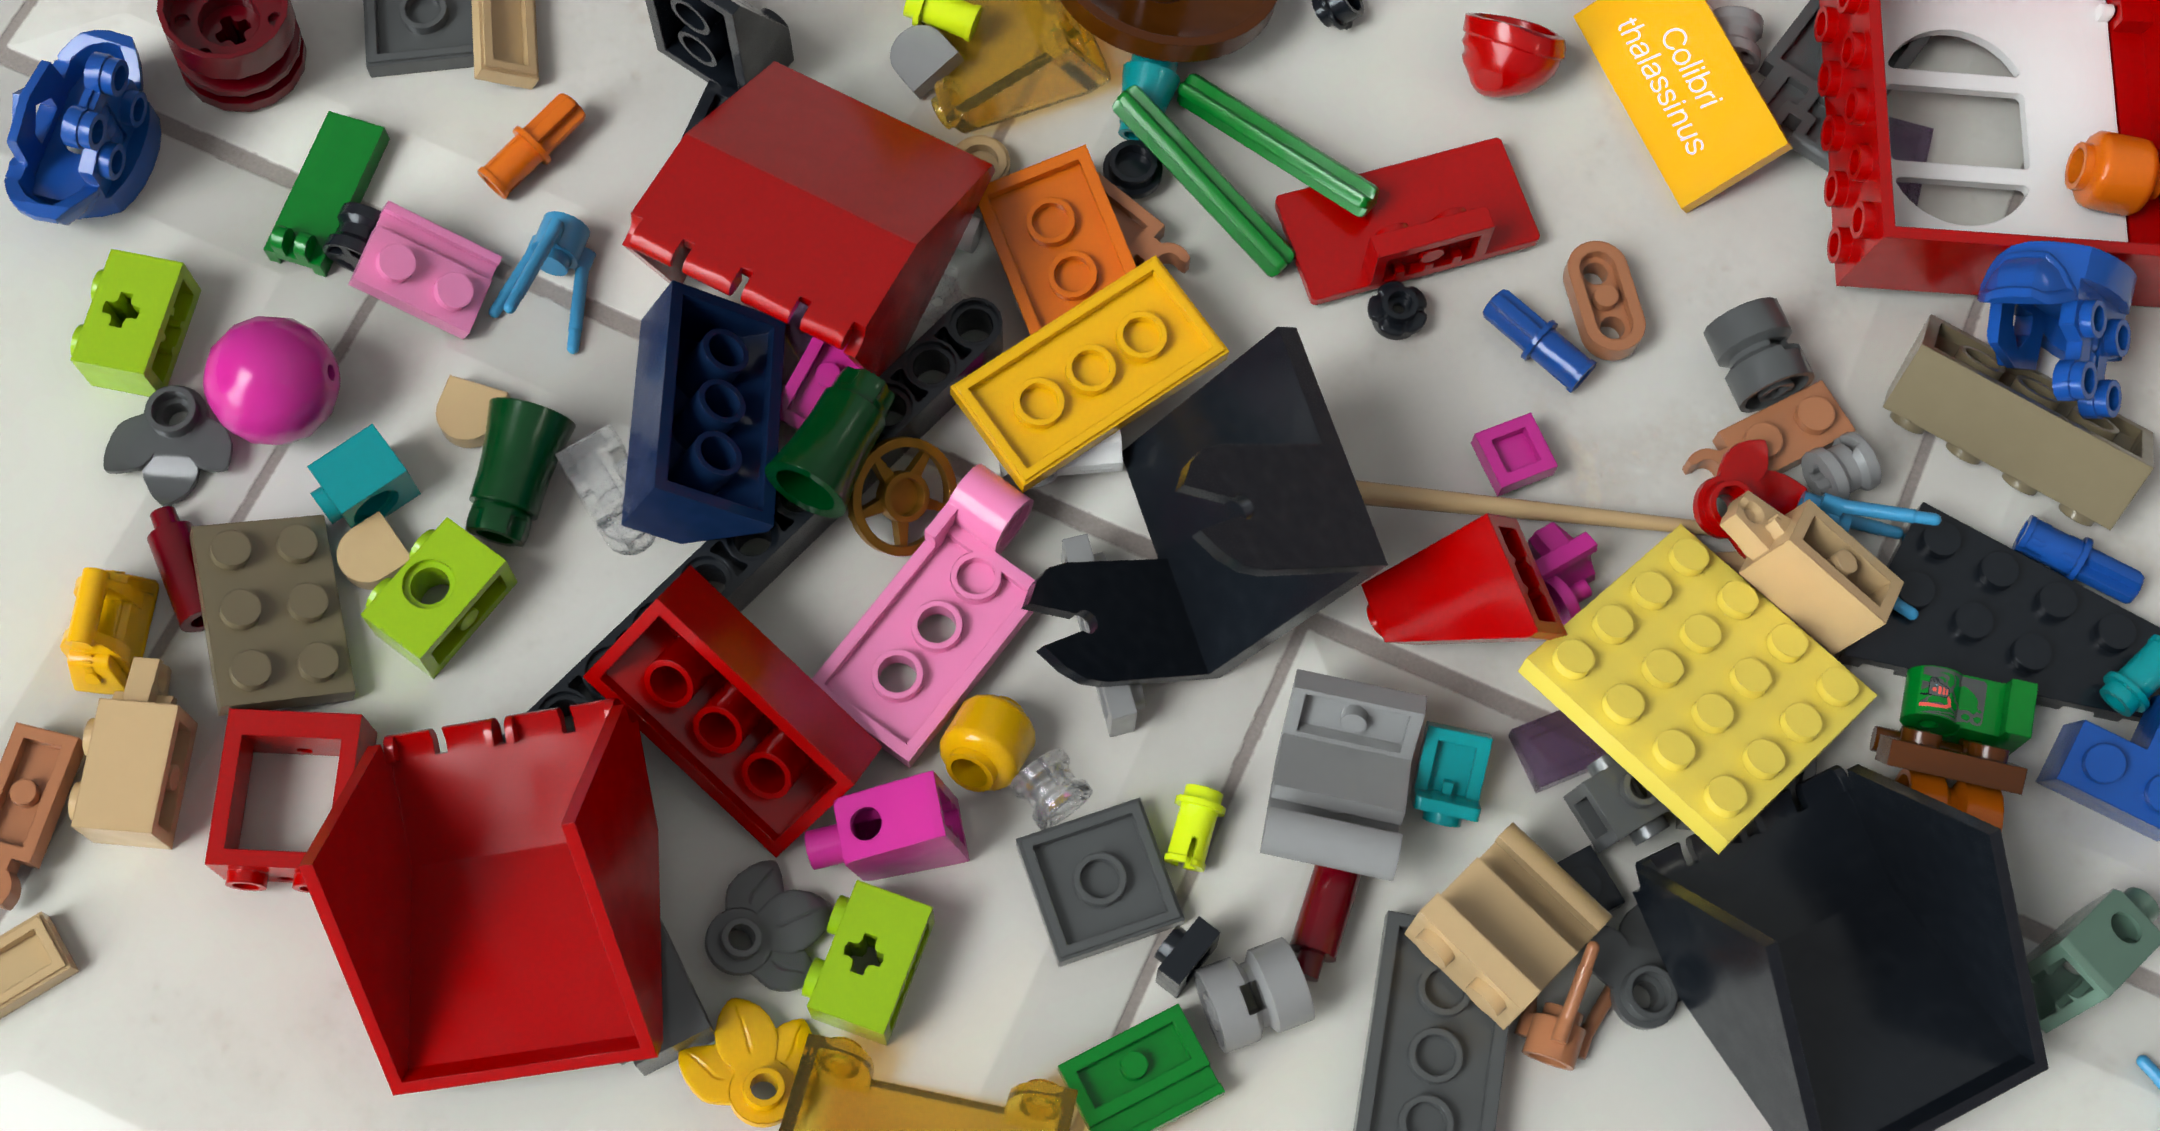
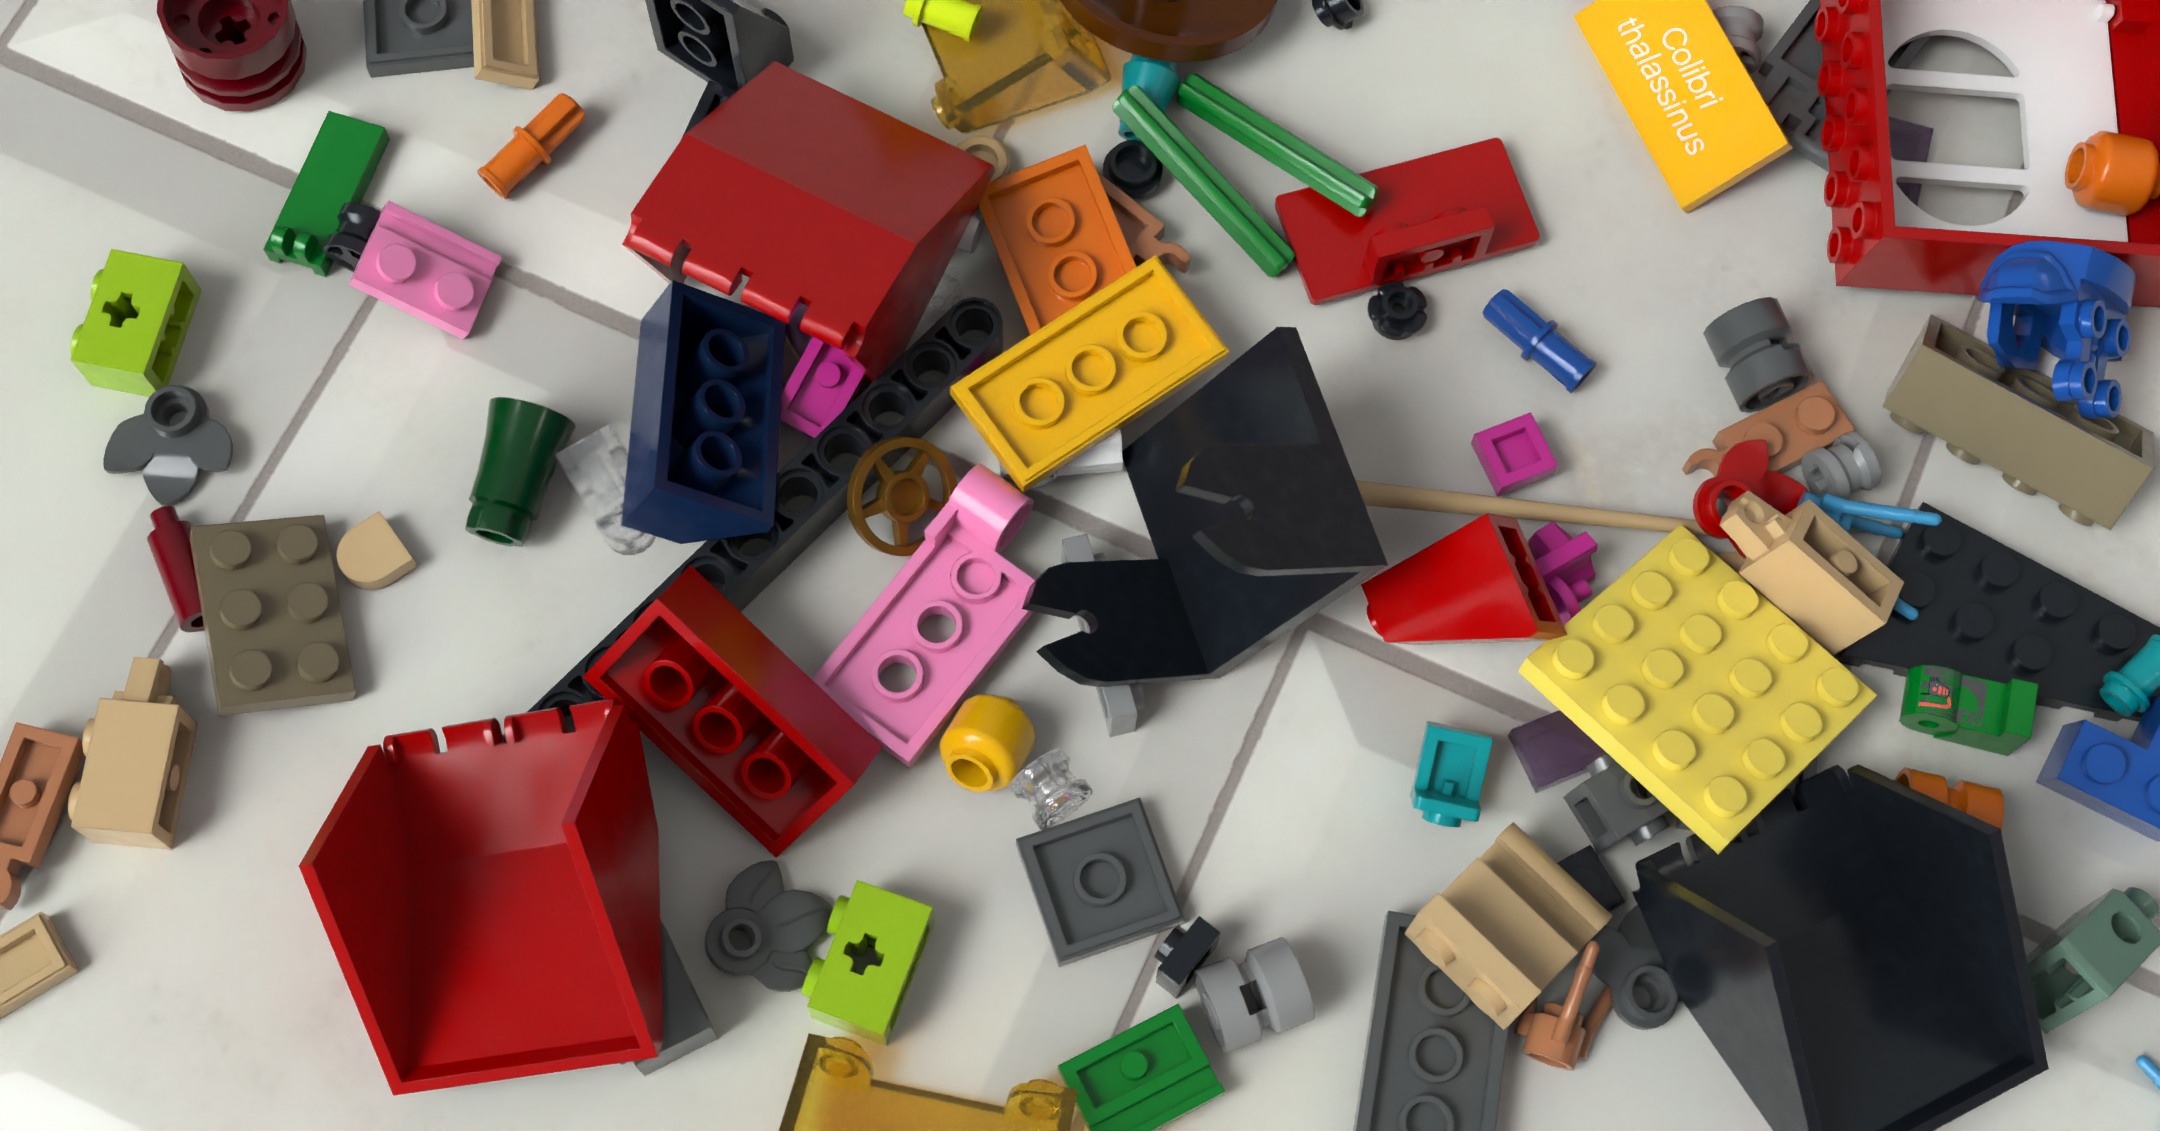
(90, 104): blue piece -> none
(107, 628): yellow piece -> none
(271, 380): dark pink piece -> none
(279, 733): red window -> none
(361, 479): teal brick -> none
(435, 632): lime brick -> none
(464, 411): tan tile -> none
(555, 250): dark azure plant -> none
(746, 1053): yellow plate -> none
(833, 444): dark green plant -> none
(915, 827): dark pink torso -> none
(923, 58): light grey tile -> none
(1194, 826): neon yellow pin -> none
(1323, 918): dark red cylinder -> none
(1343, 775): light grey piece -> none
(1509, 54): red hat -> none
(1605, 304): nougat plate -> none
(1961, 761): reddish brown plate -> none
(2078, 560): blue axle -> none

